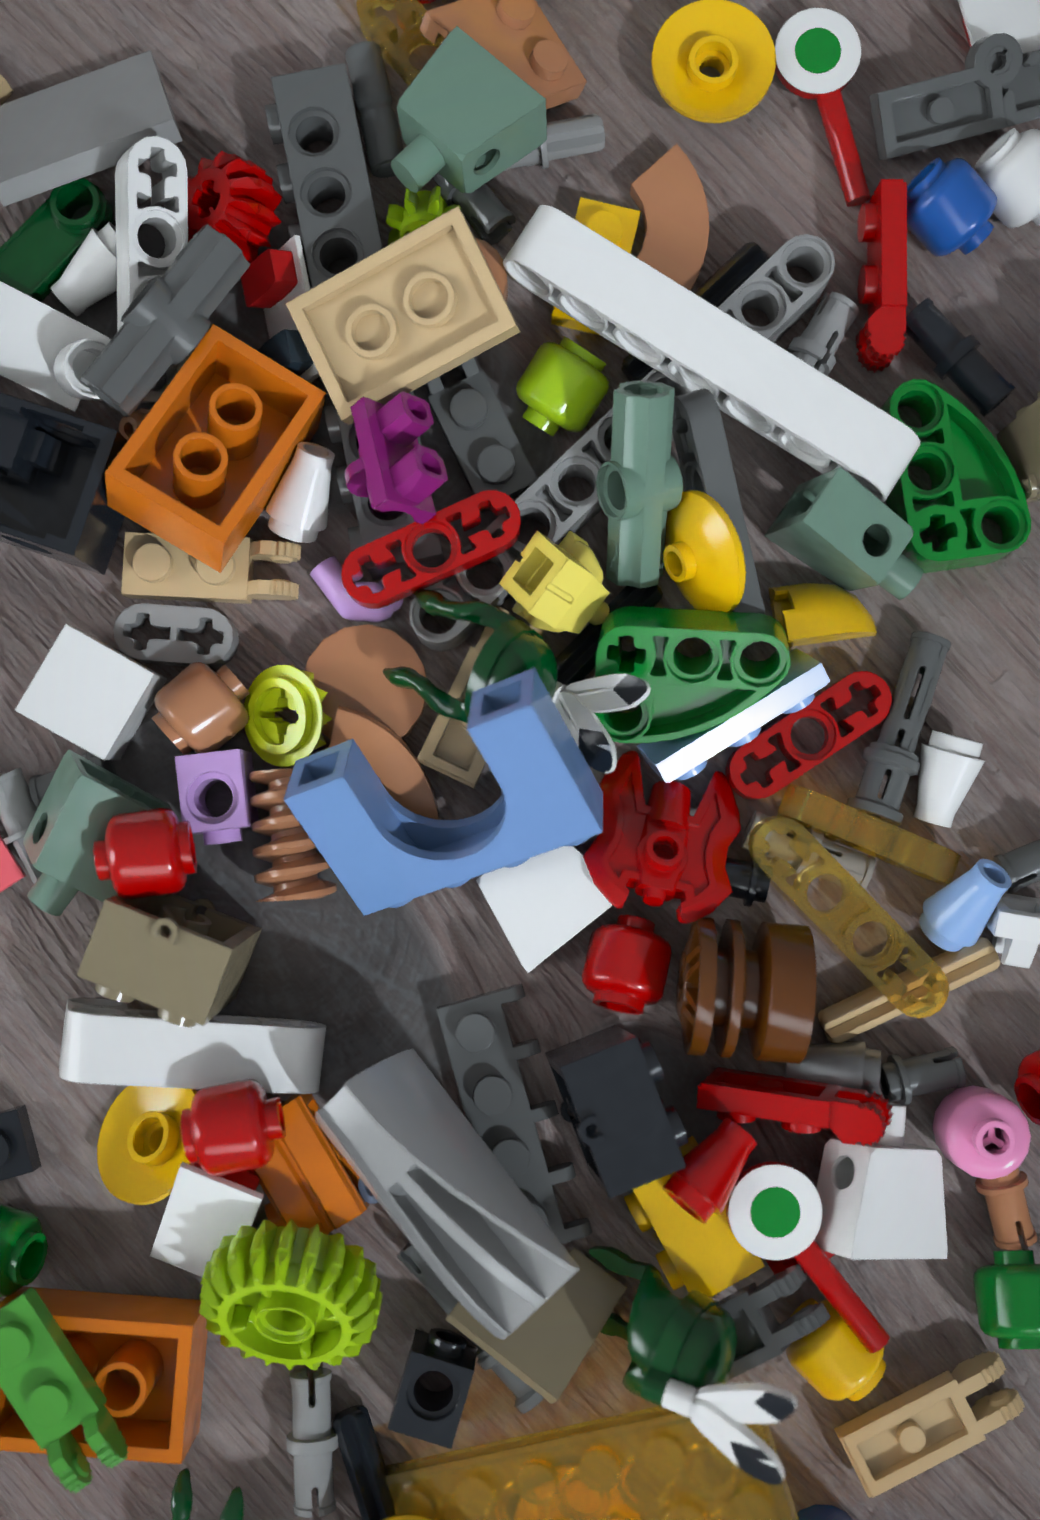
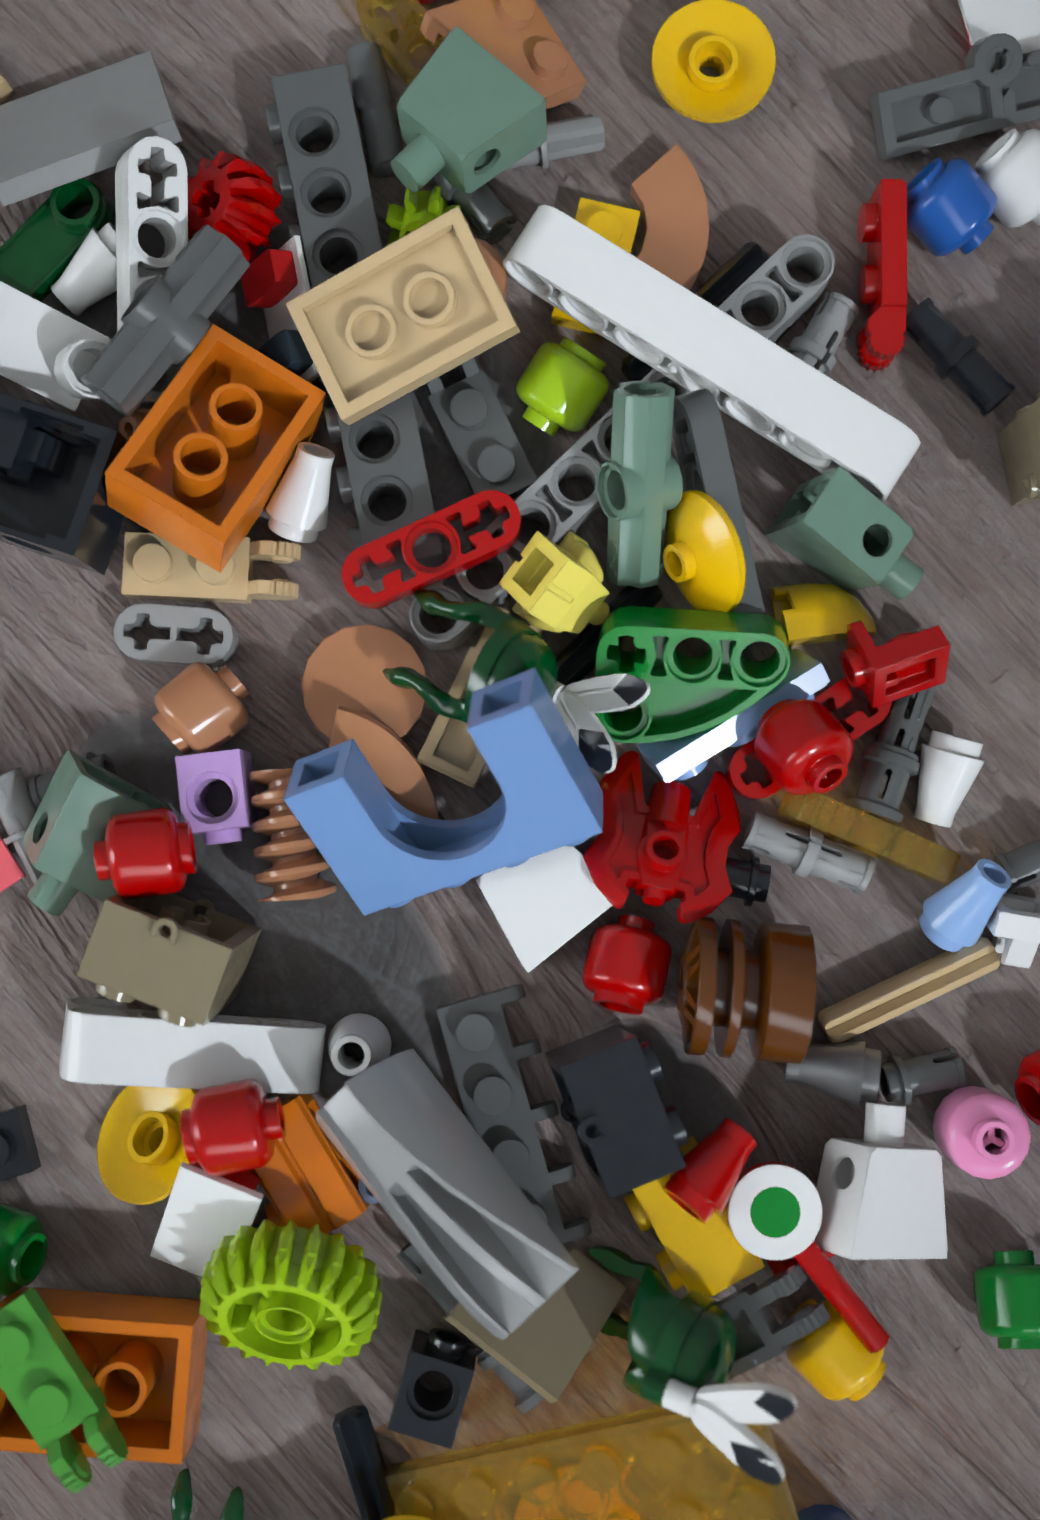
(90, 694): white head -> none
(276, 739): neon yellow gear -> none
(312, 1442): light grey pin -> none
(329, 580): lavender arm -> none
(366, 1032): none -> white cone
(391, 463): magenta hips -> none
(797, 1103): red hinge -> none
(803, 746): none -> red head
(816, 61): piece -> none
(851, 911): clear yellow beam -> none
(895, 668): none -> red bracket
(927, 1424): tan hinge -> none
(968, 483): green beam -> none
(1008, 1209): nougat pin -> none

